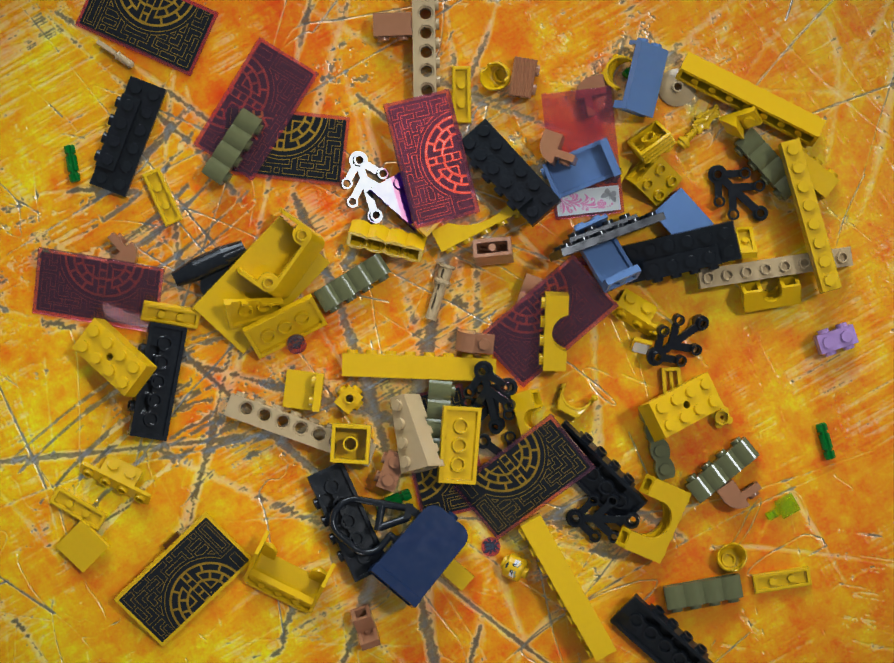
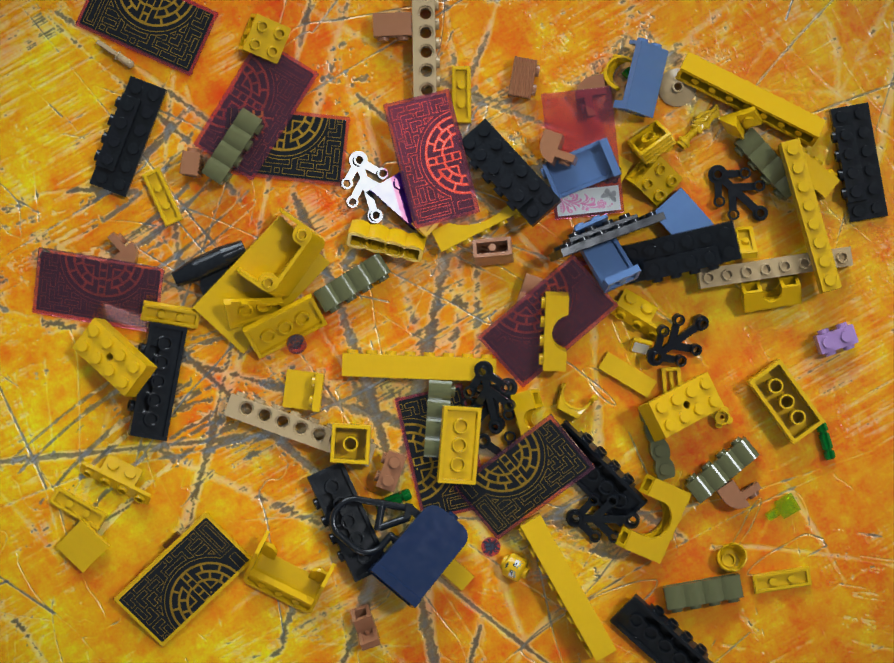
(72, 164): green axle -> none
(192, 163): none -> nougat brick
(264, 38): none -> yellow bracket
(344, 404): yellow brick -> none
(413, 435): tan wedge -> none
(442, 281): tan pin -> none
(472, 341): nougat brick -> none
(495, 76): yellow hair -> none
(627, 374): none -> yellow tile
(799, 414): none -> yellow brick
(858, 162): none -> black plate

